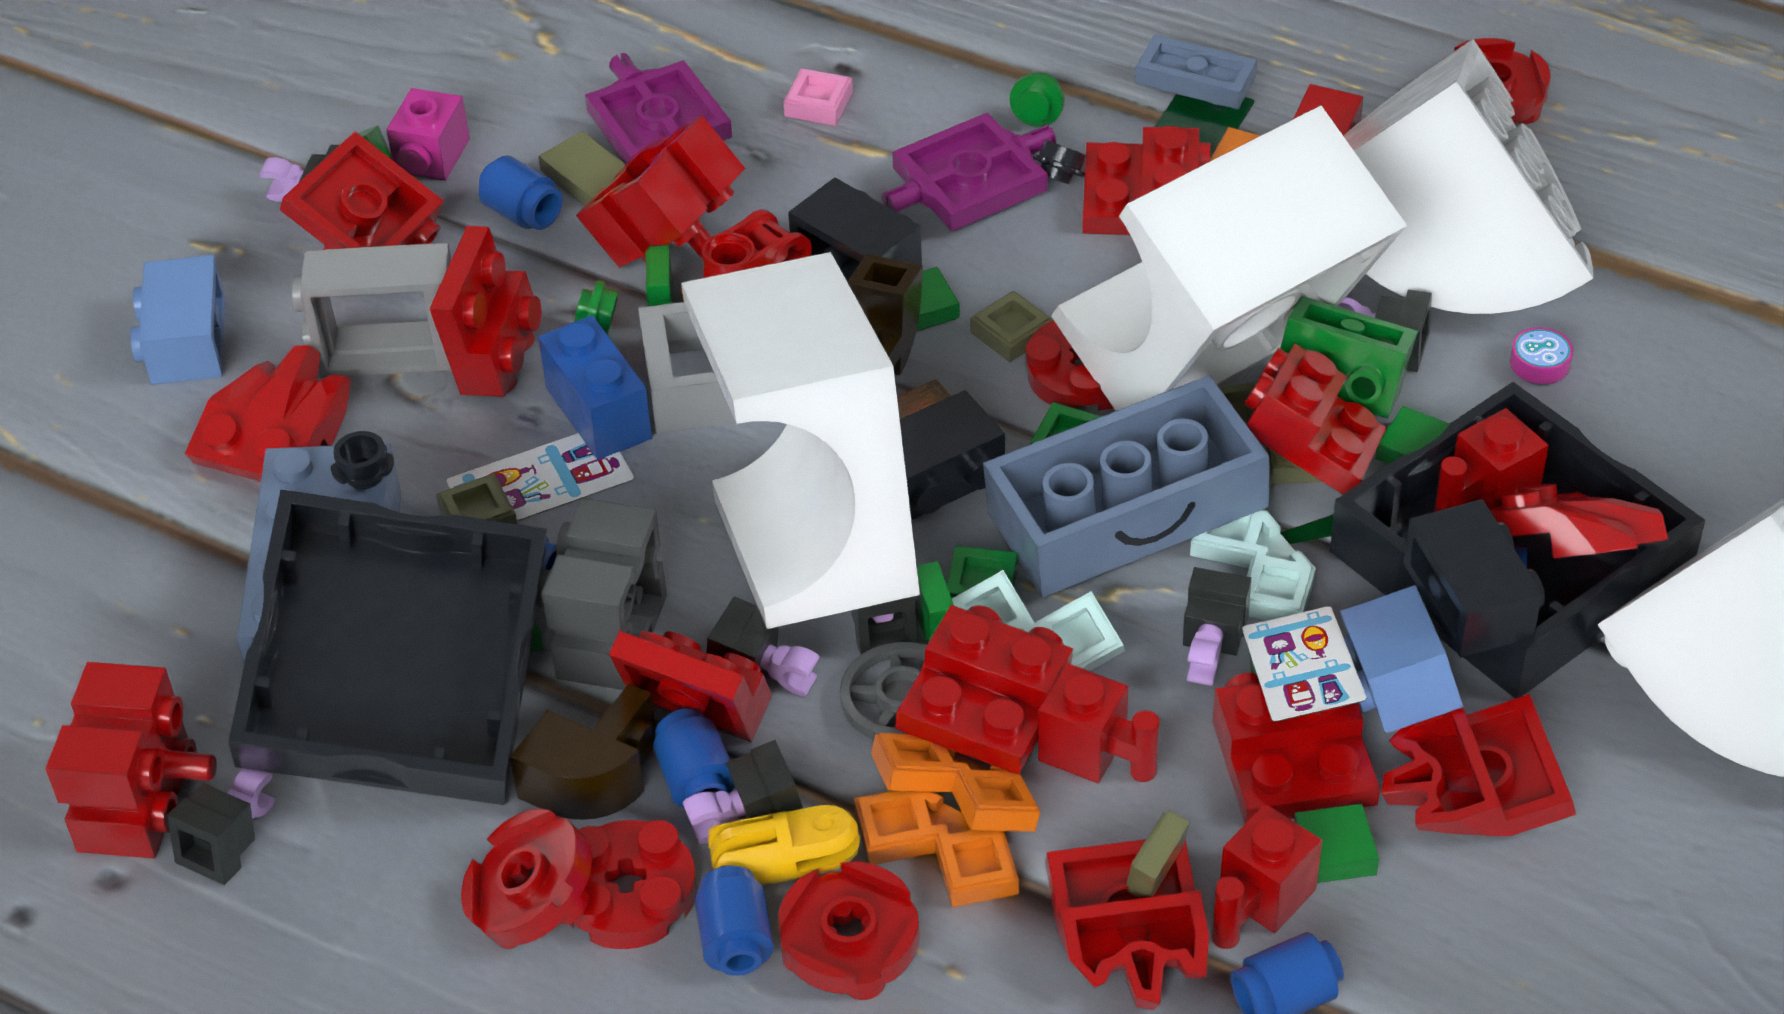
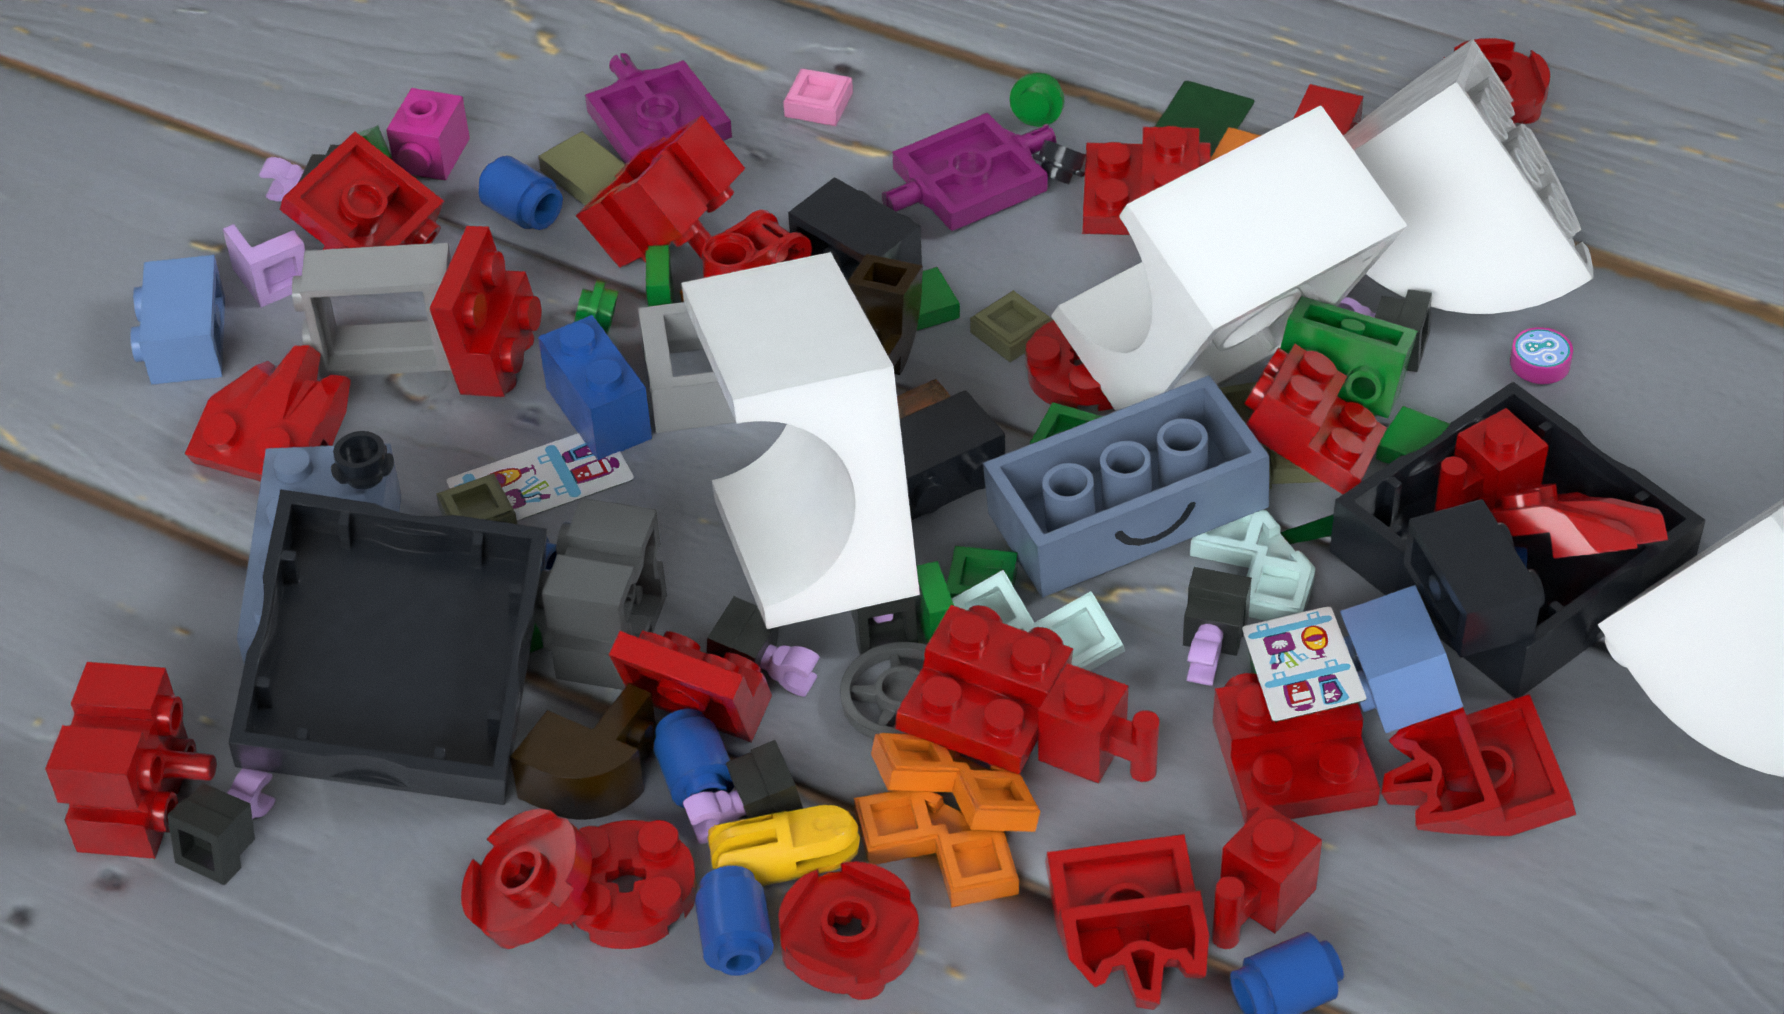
(266, 267): none -> lavender panel
(1157, 855): olive tile -> none
(1196, 71): sand blue plate -> none
(1346, 842): green tile -> none

